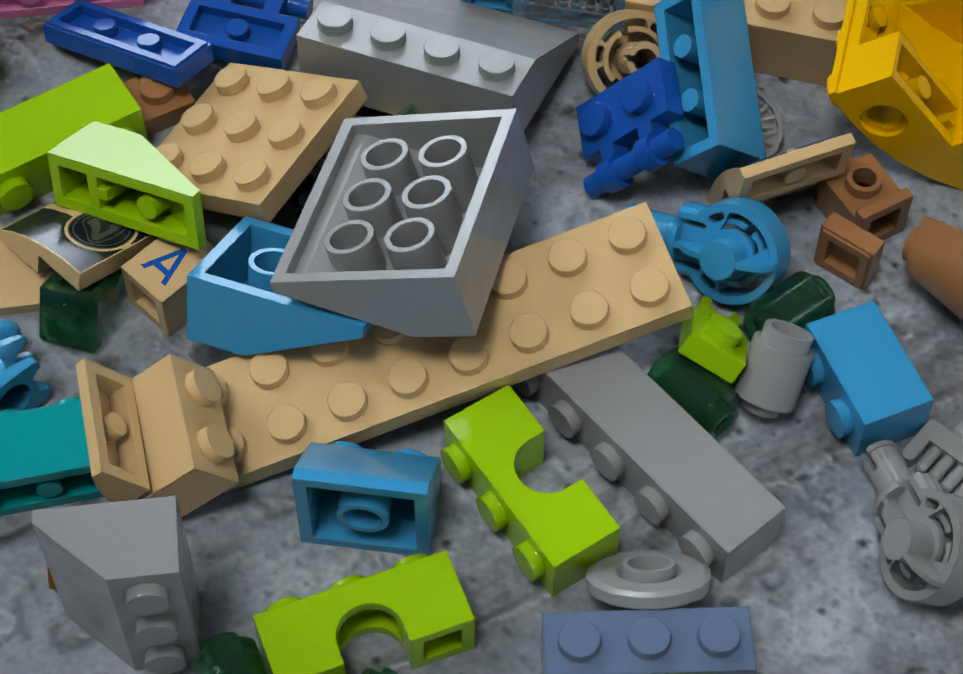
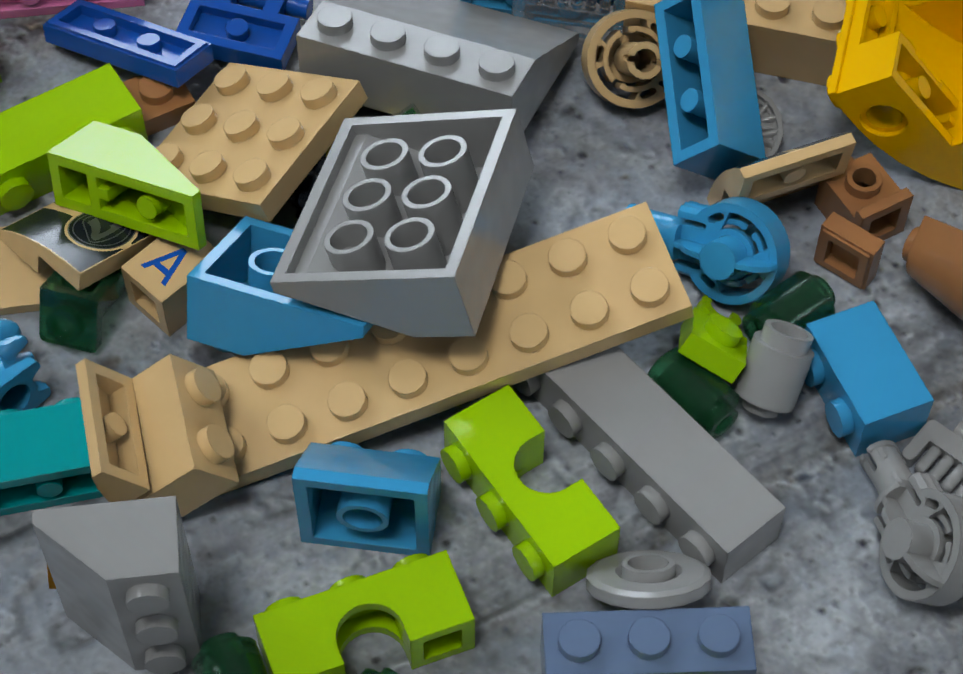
(630, 115): blue plate -> none

